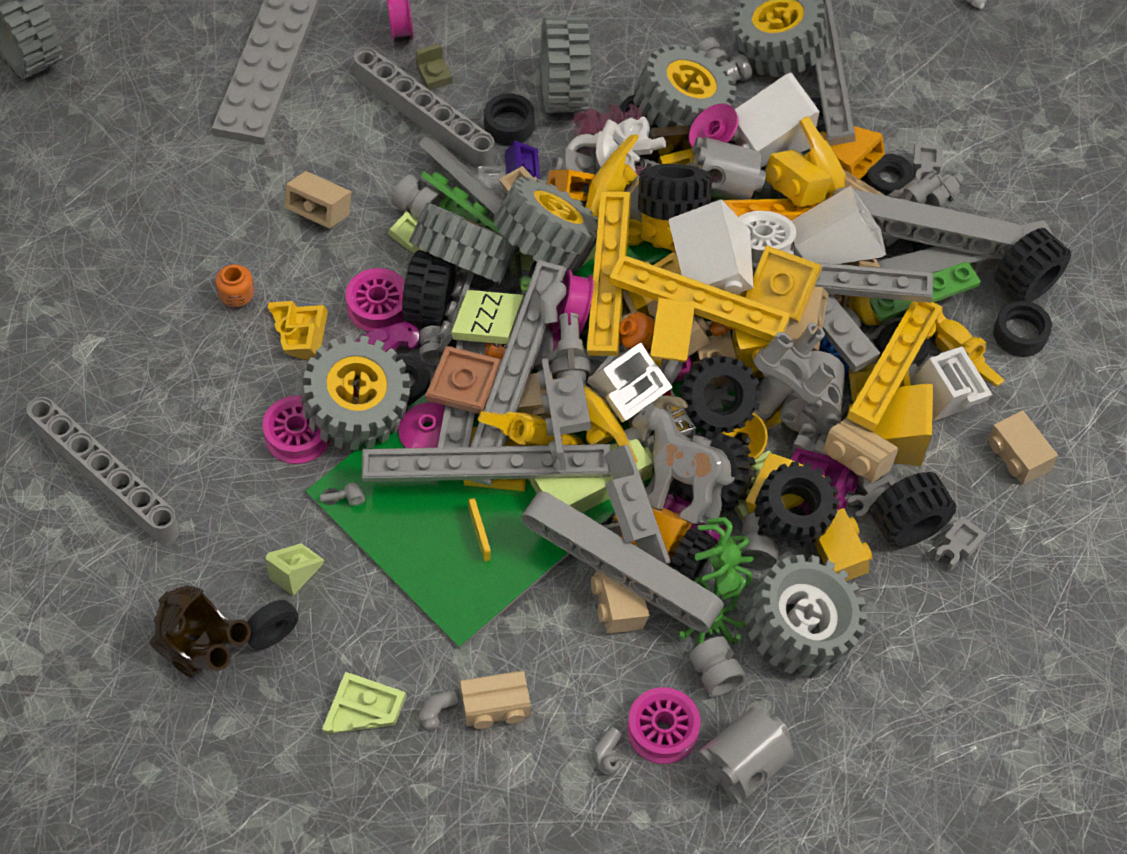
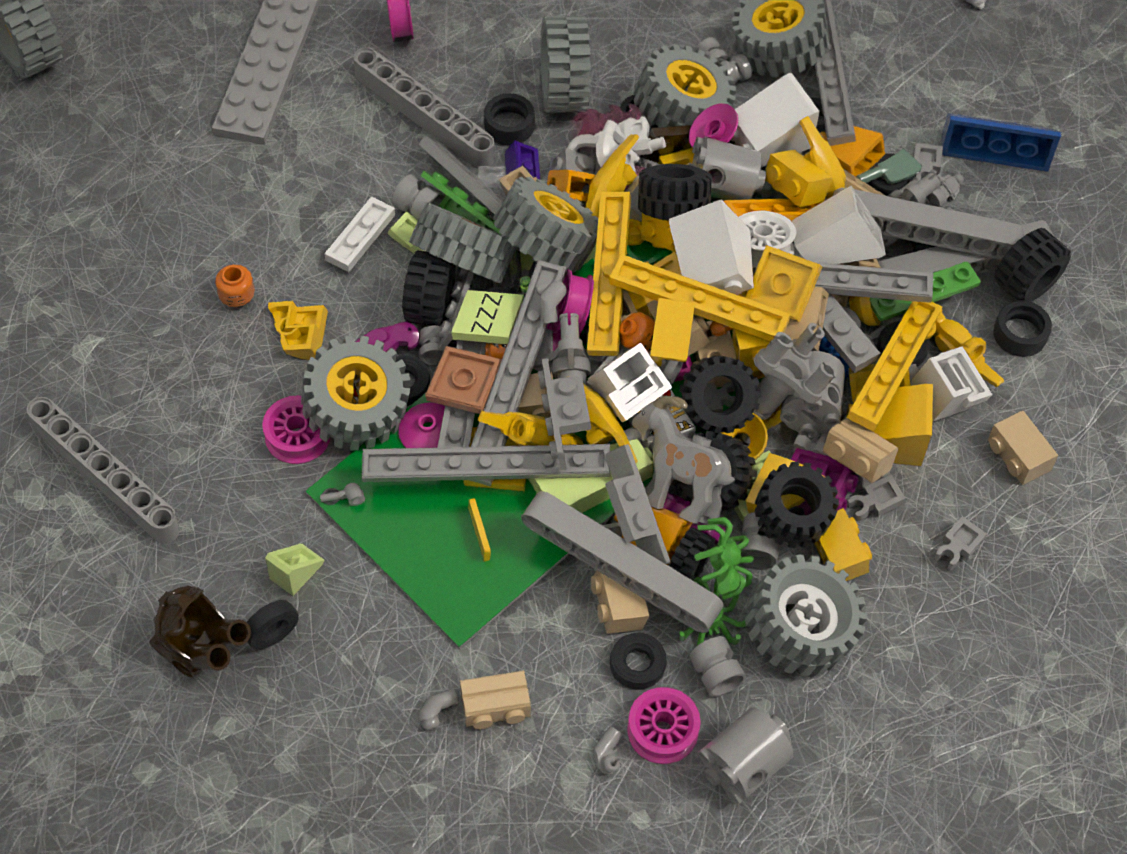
(317, 199): tan brick -> none
(359, 234): none -> white plate
(363, 705): yellowish green wing -> none
(371, 286): dark pink wheel -> none
(433, 67): olive bracket -> none
(643, 643): none -> black tyre
(894, 169): none -> sand green piece
(913, 509): black tyre -> none
(999, 142): none -> blue slope

